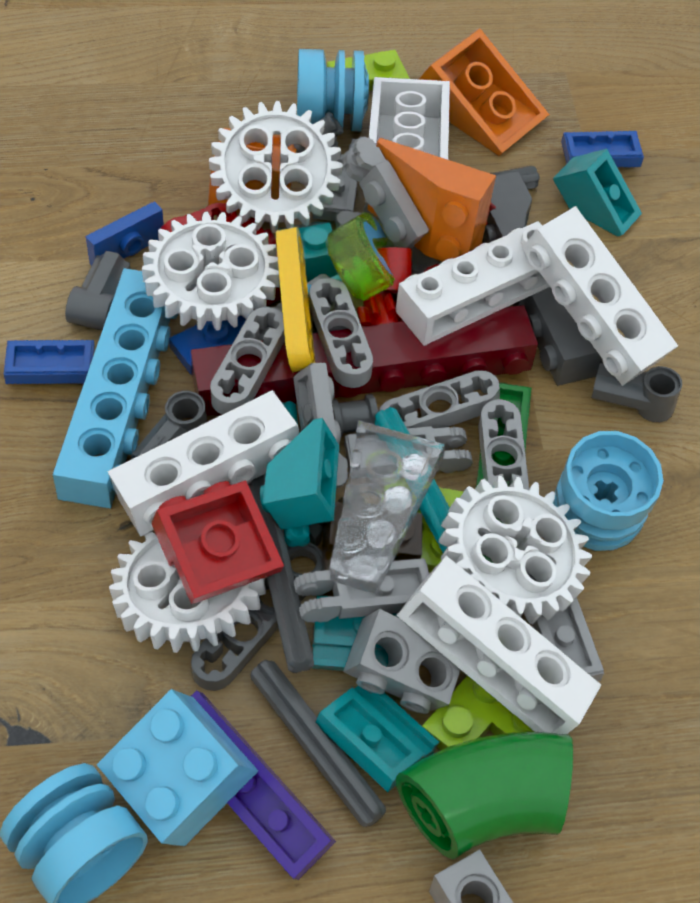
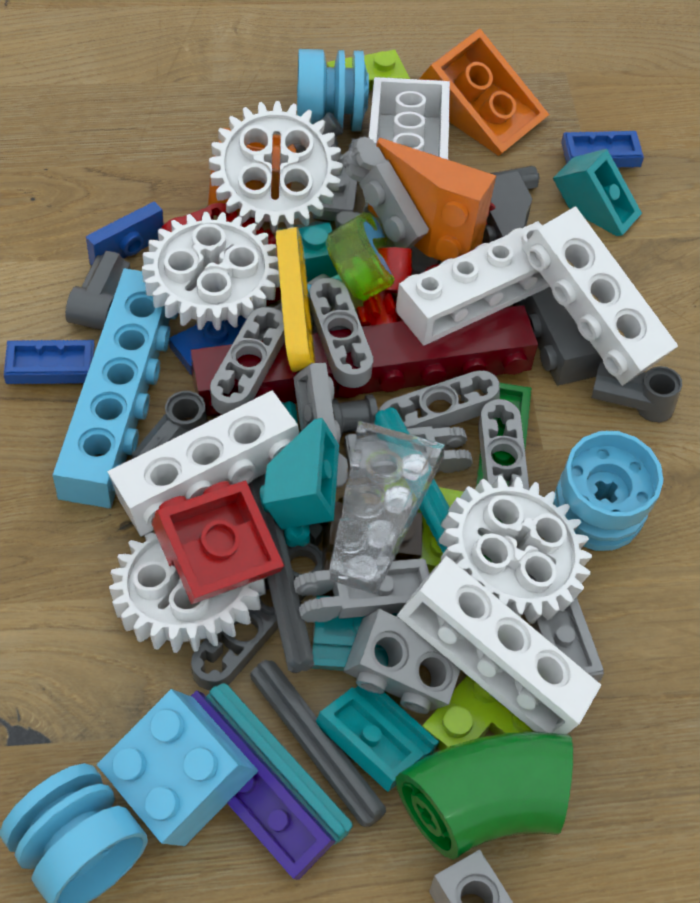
(281, 761): none -> teal axle

